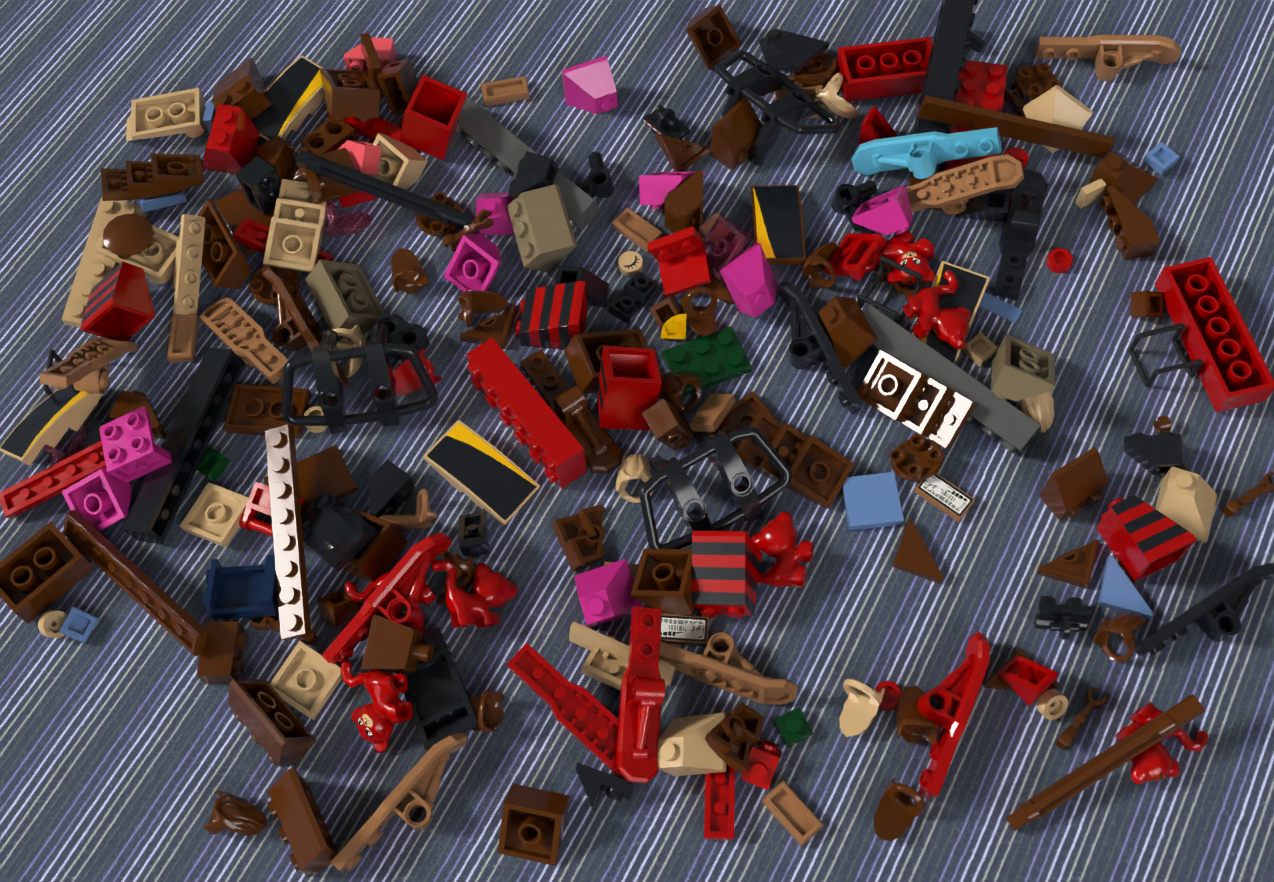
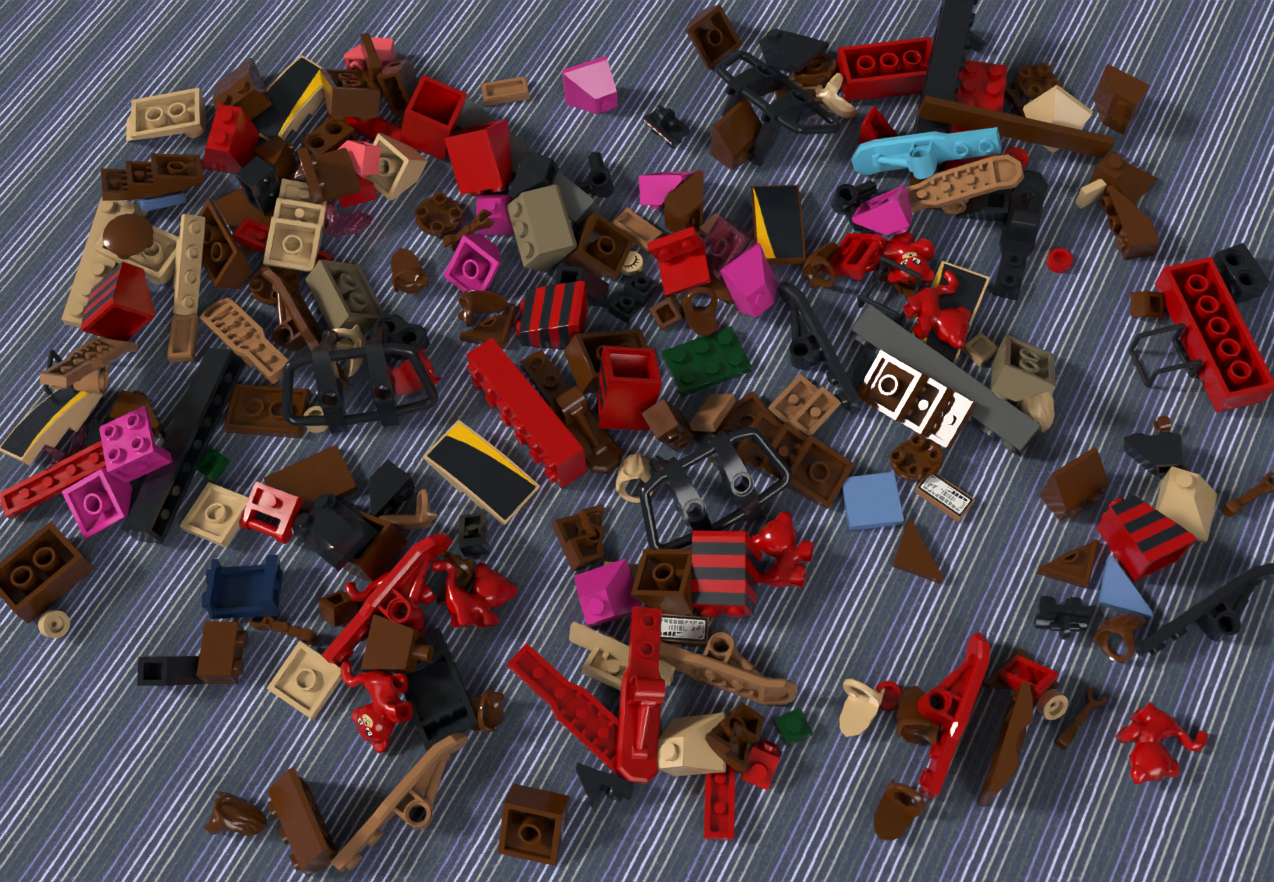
(78, 625): medium blue tile -> none
(135, 583): reddish brown tile -> none
(167, 670): none -> black slope
(209, 115): medium blue tile -> none
(269, 721): reddish brown slope -> none
(287, 533): plate -> none
(383, 190): black piece -> none
(481, 157): none -> red slope
(600, 247): none -> reddish brown slope
(673, 386): reddish brown piece -> none
(675, 327): yellow tile -> none
(680, 152): reddish brown tile -> none
(792, 813): medium nougat tile -> none
(804, 406): none -> medium nougat slope
(846, 328): reddish brown slope -> none
(1000, 308): medium blue sticker -> none
(1009, 743): none -> reddish brown slope
(1106, 762): reddish brown piece -> none
(1110, 52): medium nougat piece -> none
(1119, 98): none -> reddish brown slope
(1161, 158): medium blue plate -> none
(1241, 273): none -> black brick

